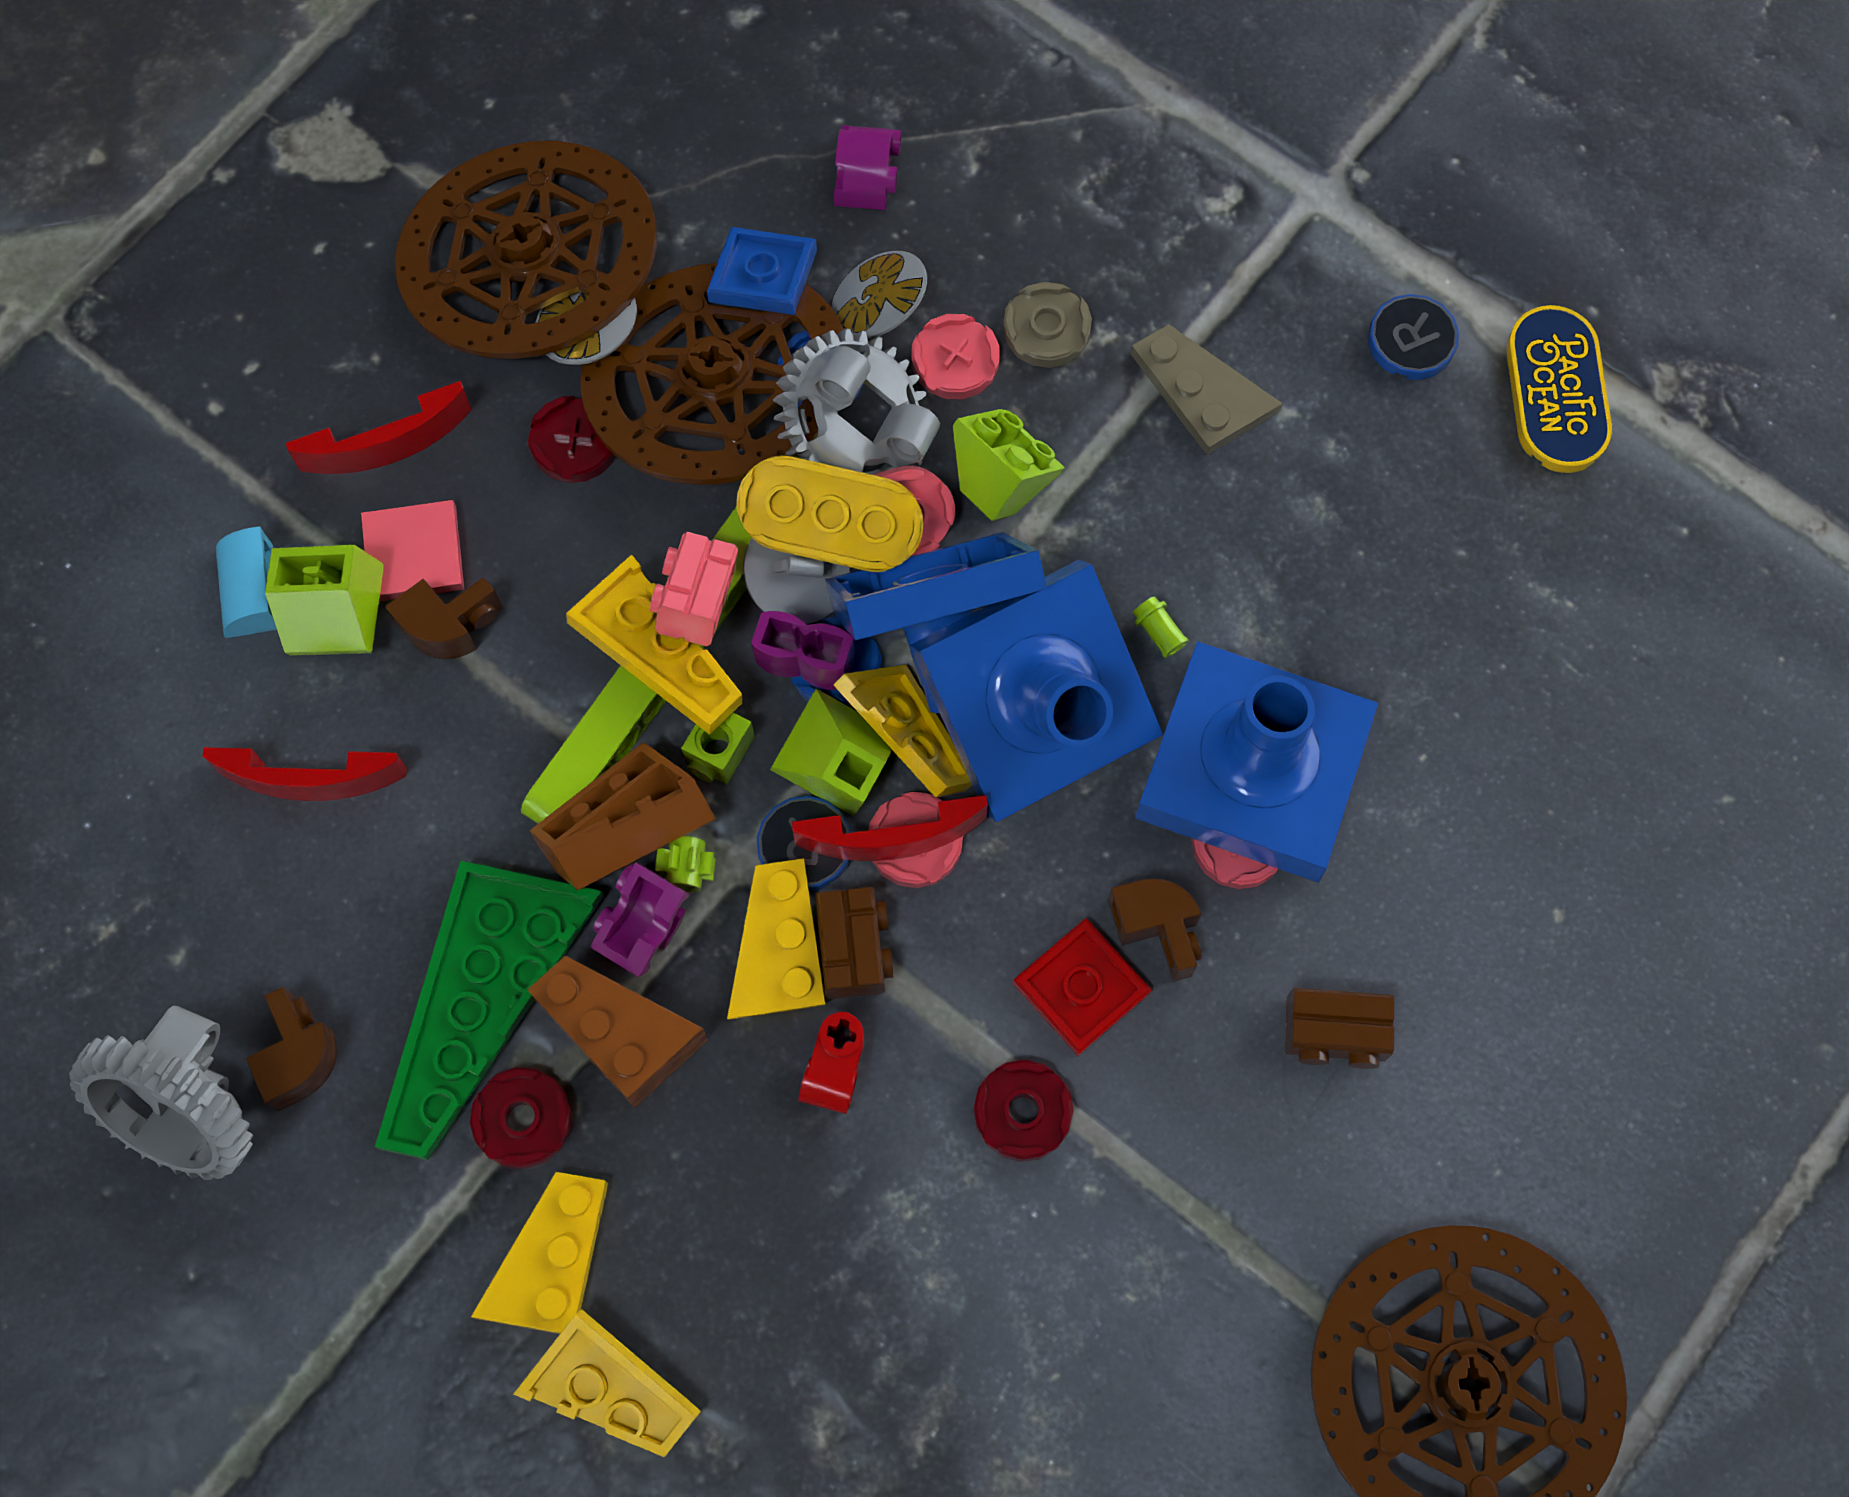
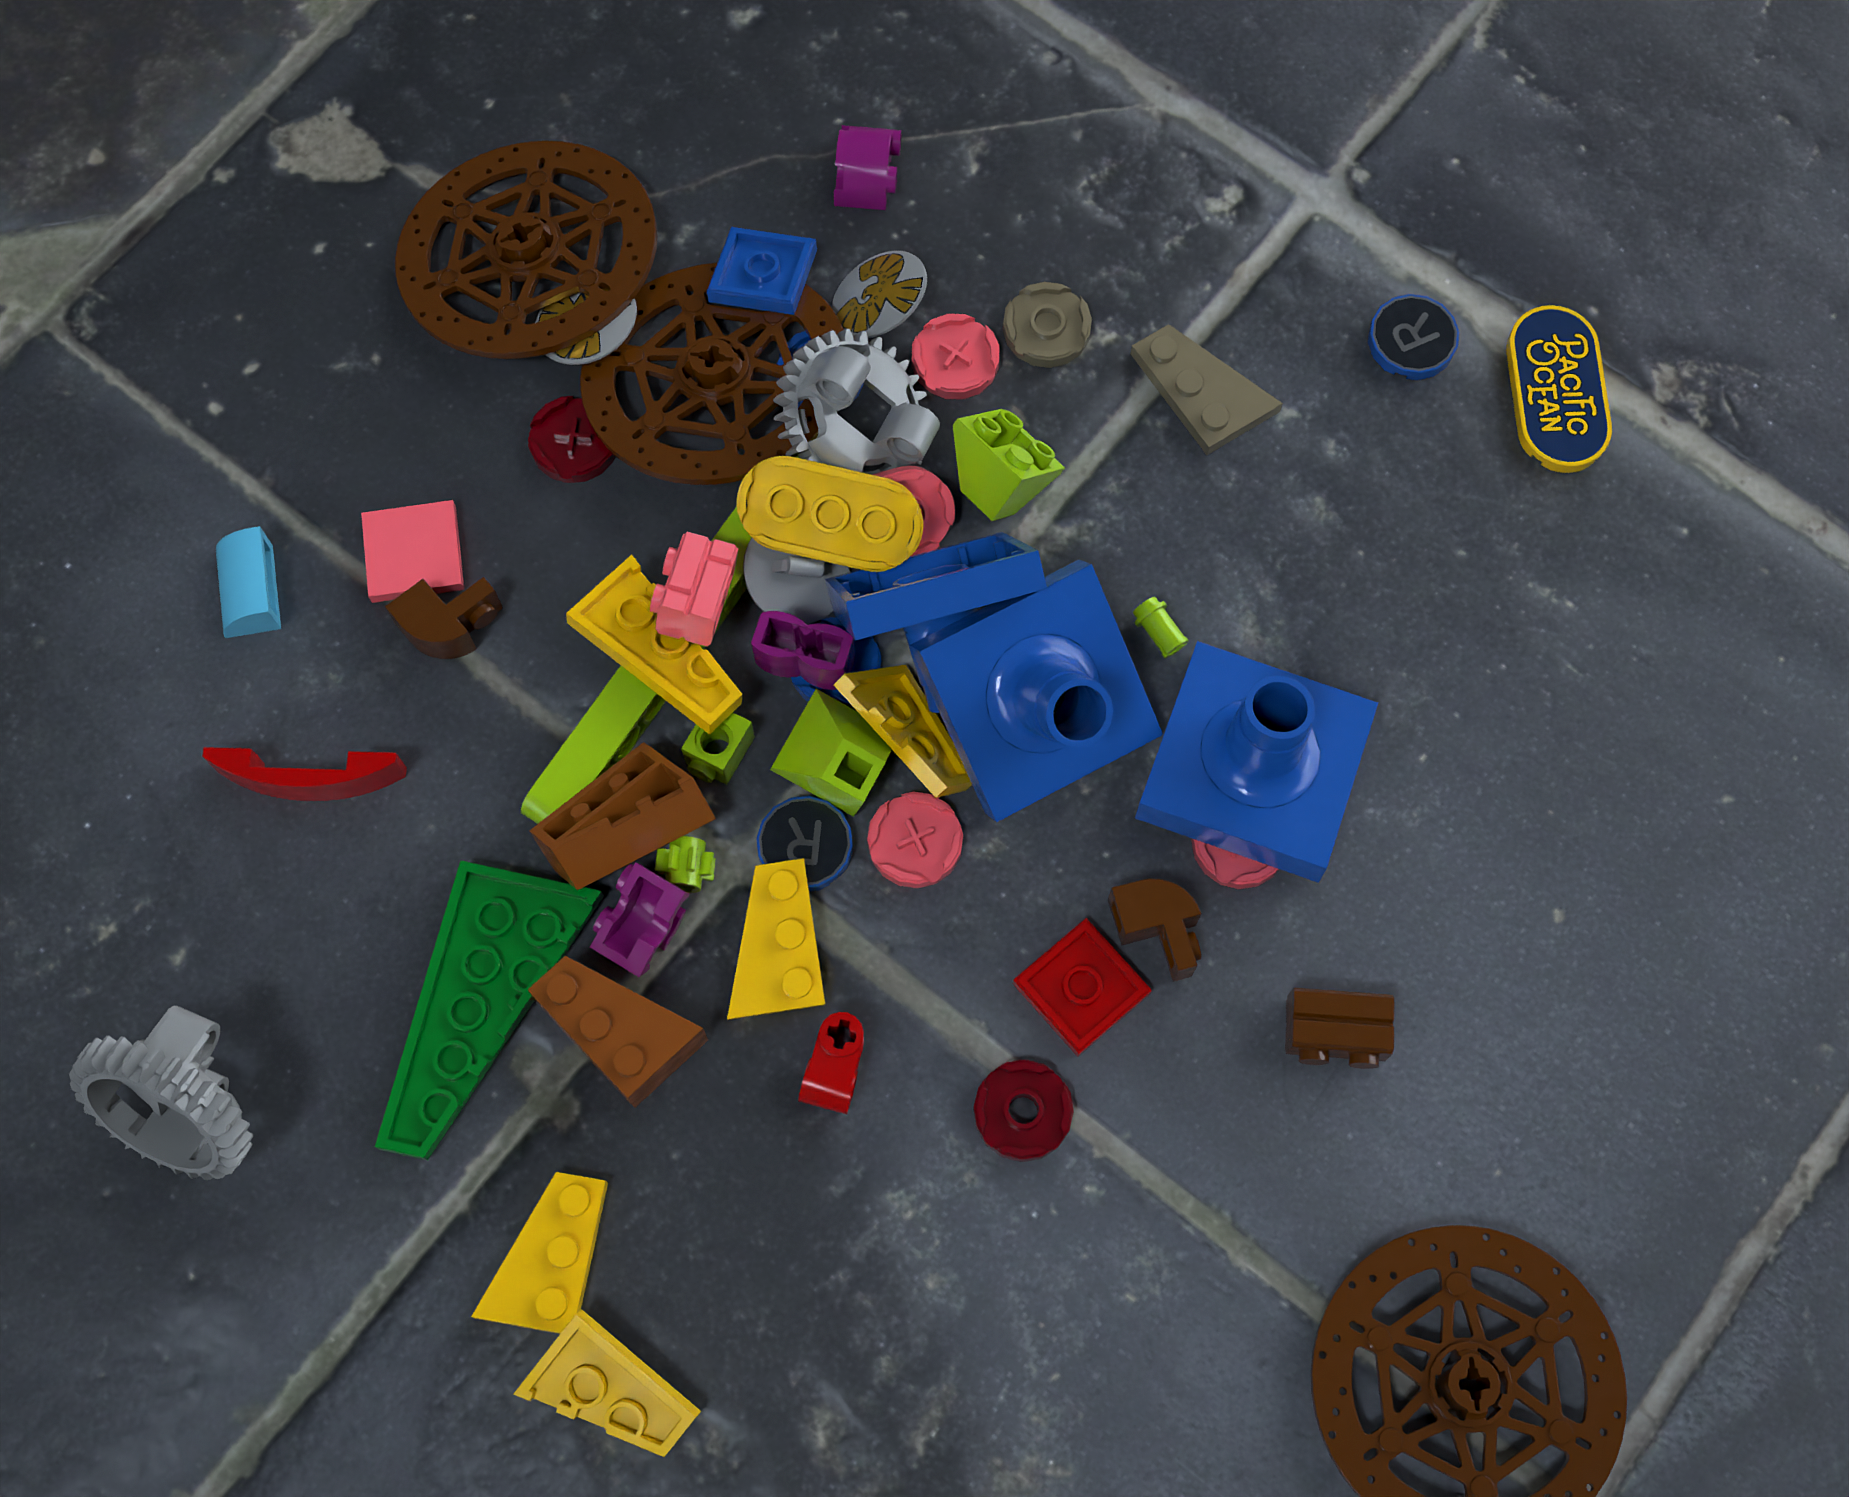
(299, 1061): reddish brown brick -> none
(324, 598): lime slope -> none
(385, 444): red slope -> none
(541, 1139): dark red tile -> none
(827, 838): red slope -> none
(851, 942): reddish brown brick -> none

